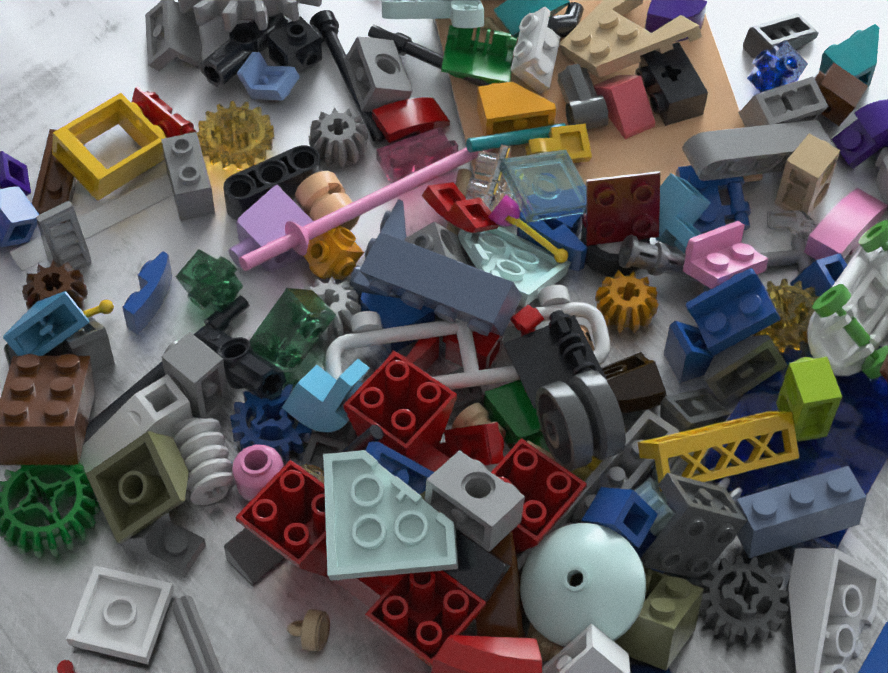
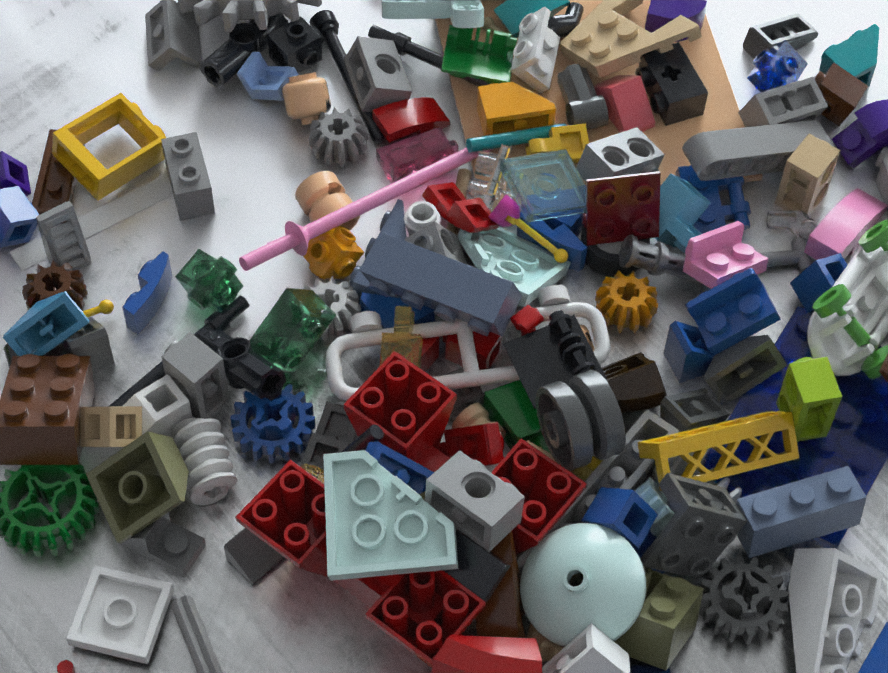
(110, 426): none -> tan brick
(161, 114): red hinge -> none
(238, 135): clear yellow gear -> none
(255, 468): bright pink head -> none
(265, 223): lavender torso -> none
(284, 170): black beam -> none
(306, 97): none -> light nougat head
(312, 630): tan tile -> none
(320, 398): medium azure brick -> none
(402, 339): none -> clear yellow plate
(420, 215): none -> white cone
(619, 155): none -> light grey brick
(795, 311): clear yellow gear -> none

